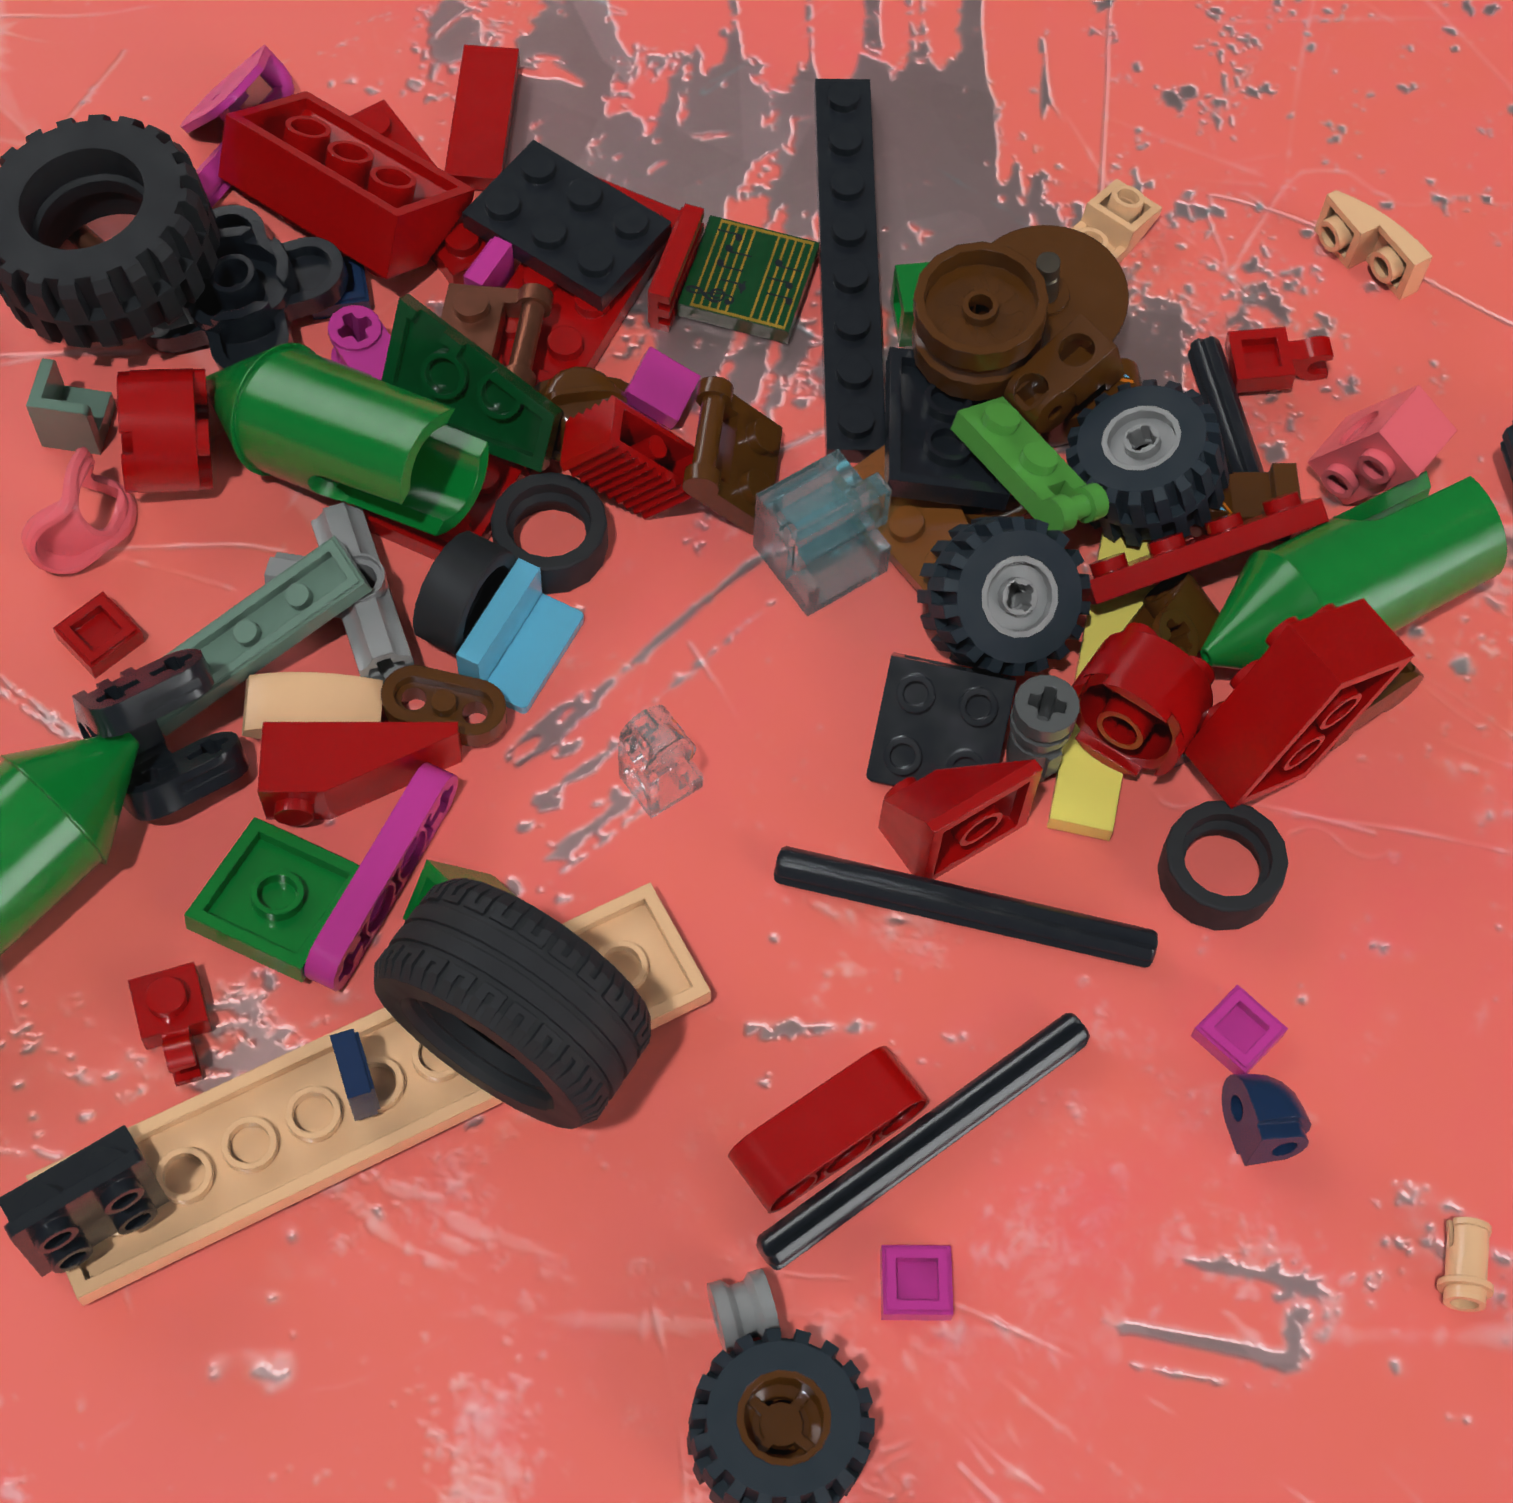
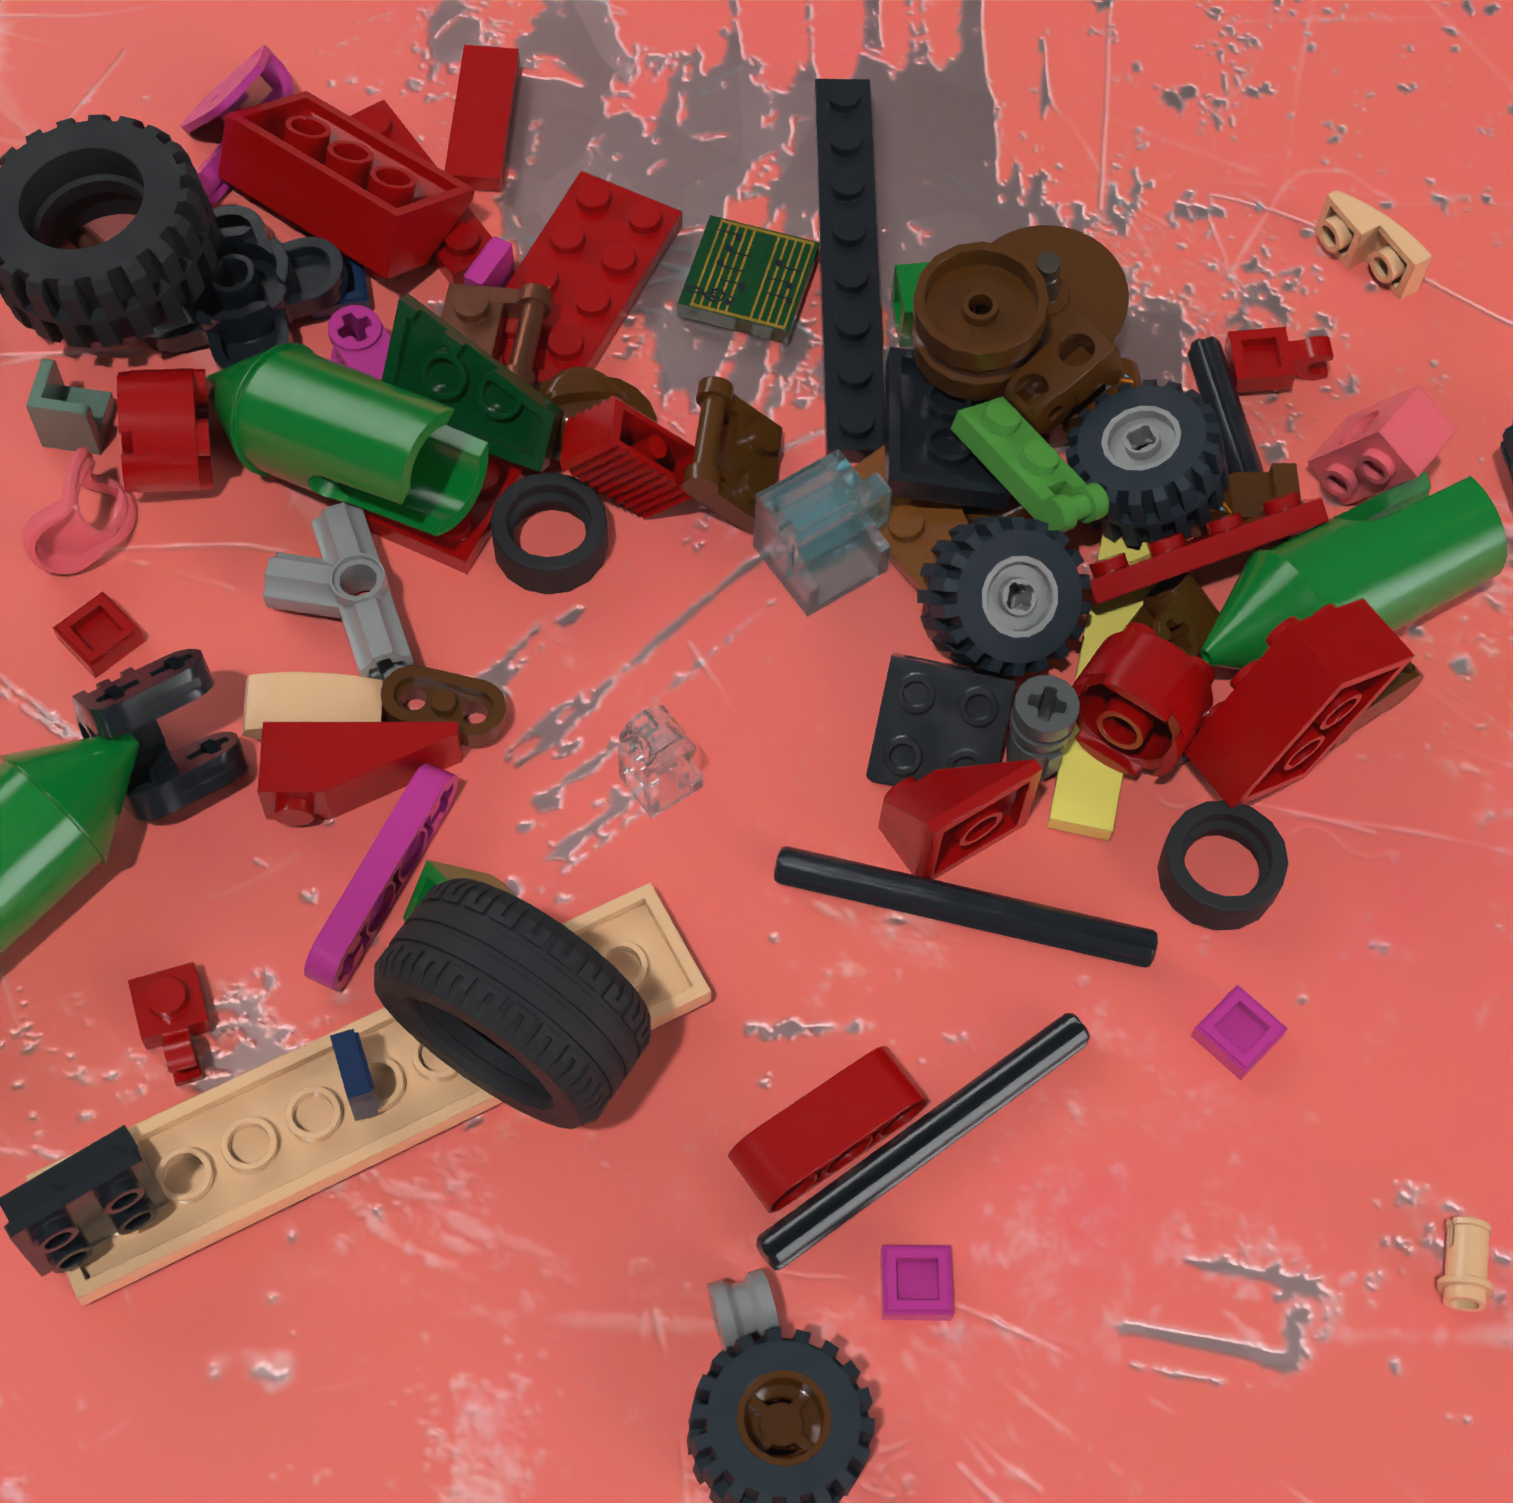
(271, 897): green plate -> none
(272, 622): sand green tile -> none
(459, 589): black tyre -> none
(519, 638): medium azure panel -> none
(568, 224): black plate -> none
(661, 387): dark pink tile -> none
(674, 267): red tile -> none
(1118, 218): light nougat slope -> none
(1263, 1118): piece -> none

